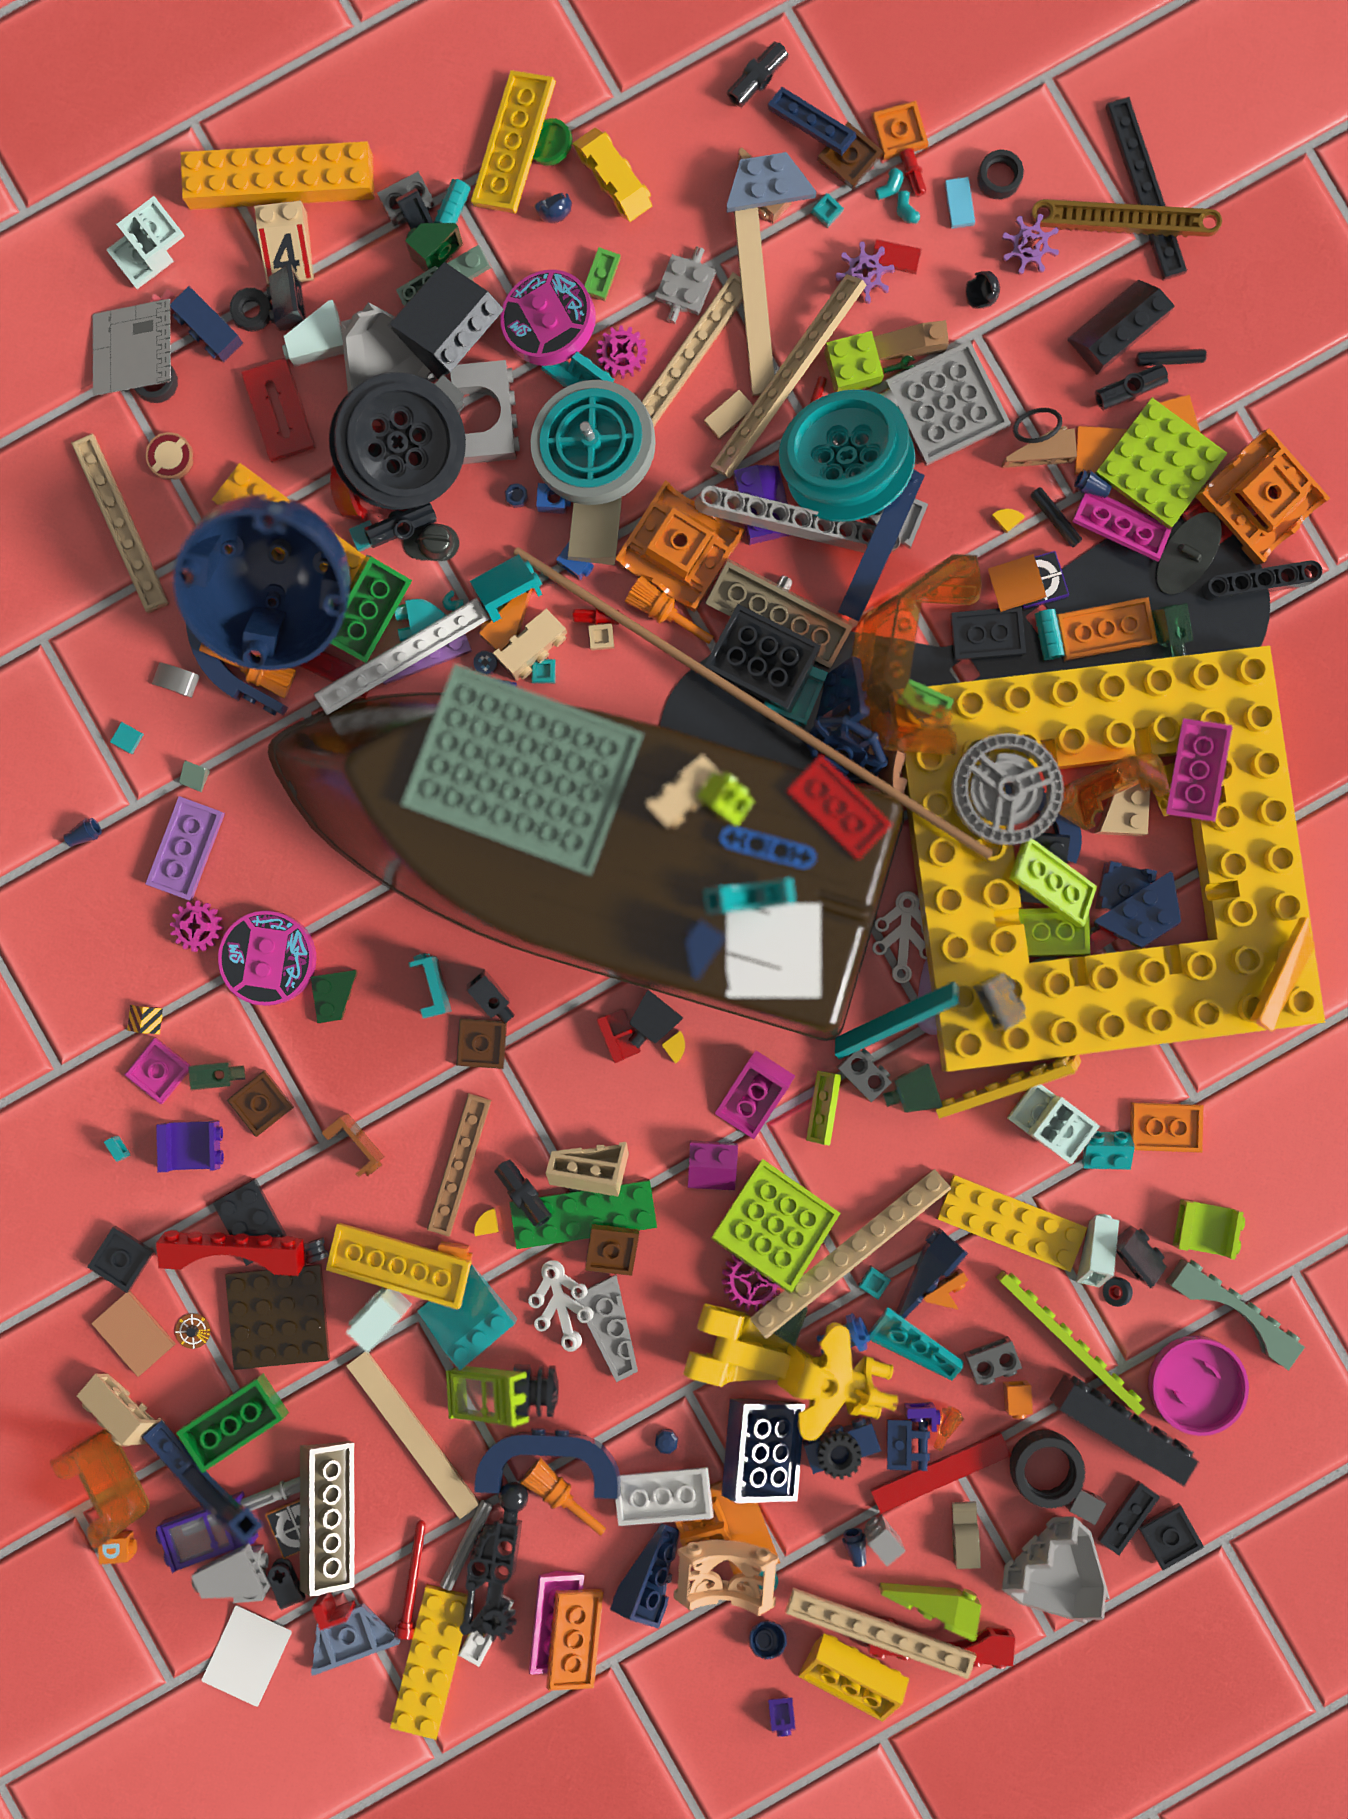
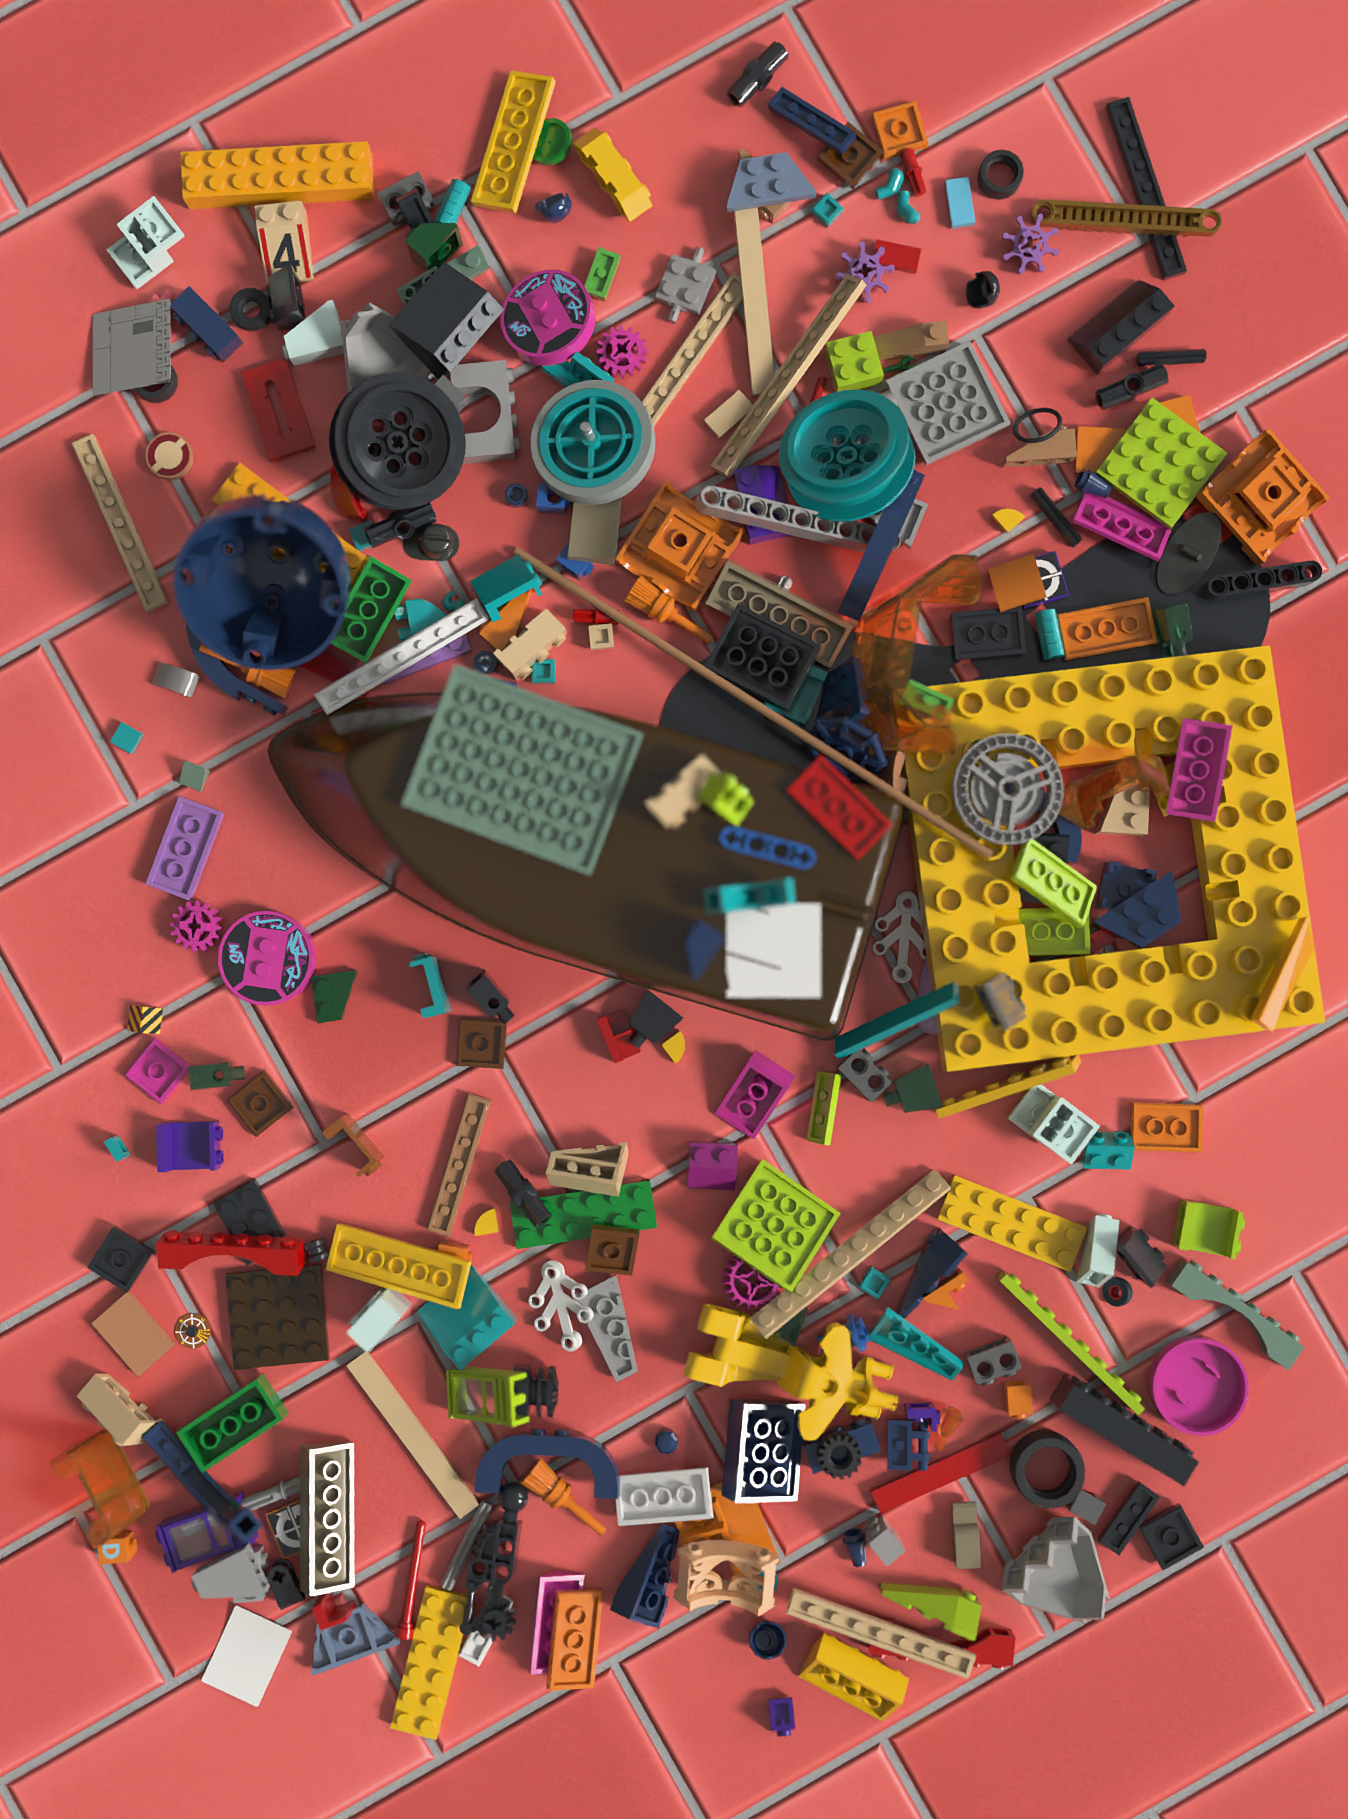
(85, 831): dark blue cone -> none

